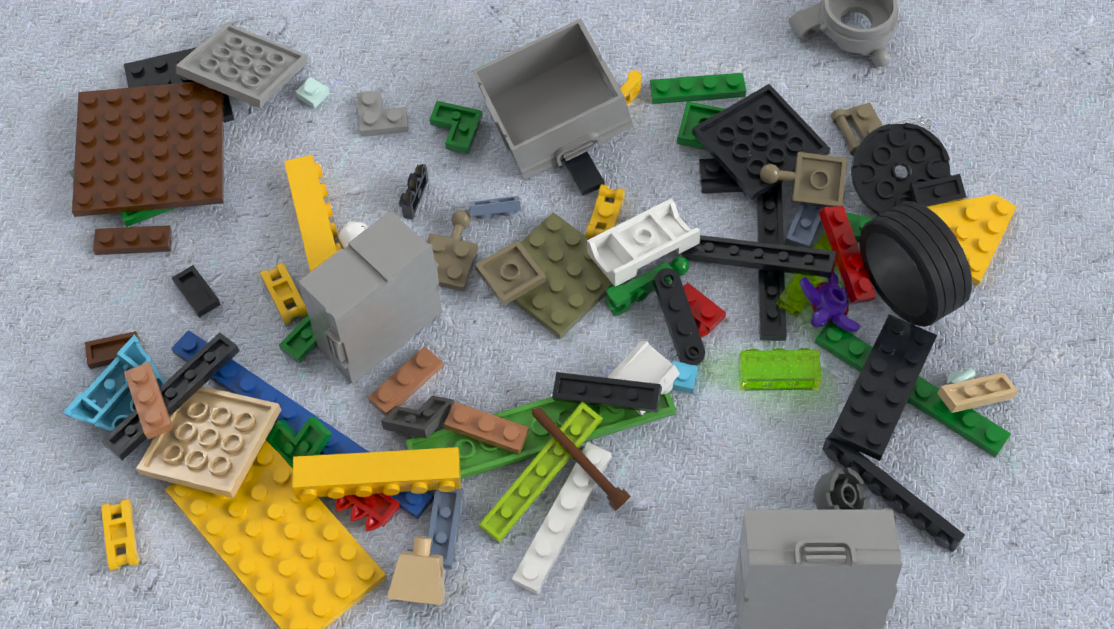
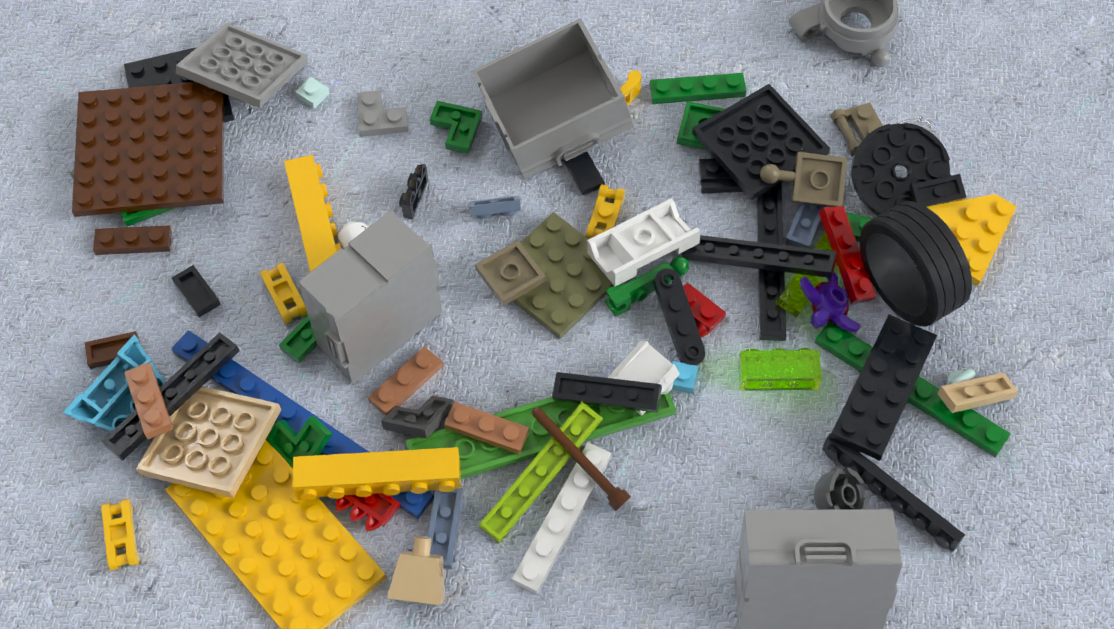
(454, 255): dark tan plate -> none

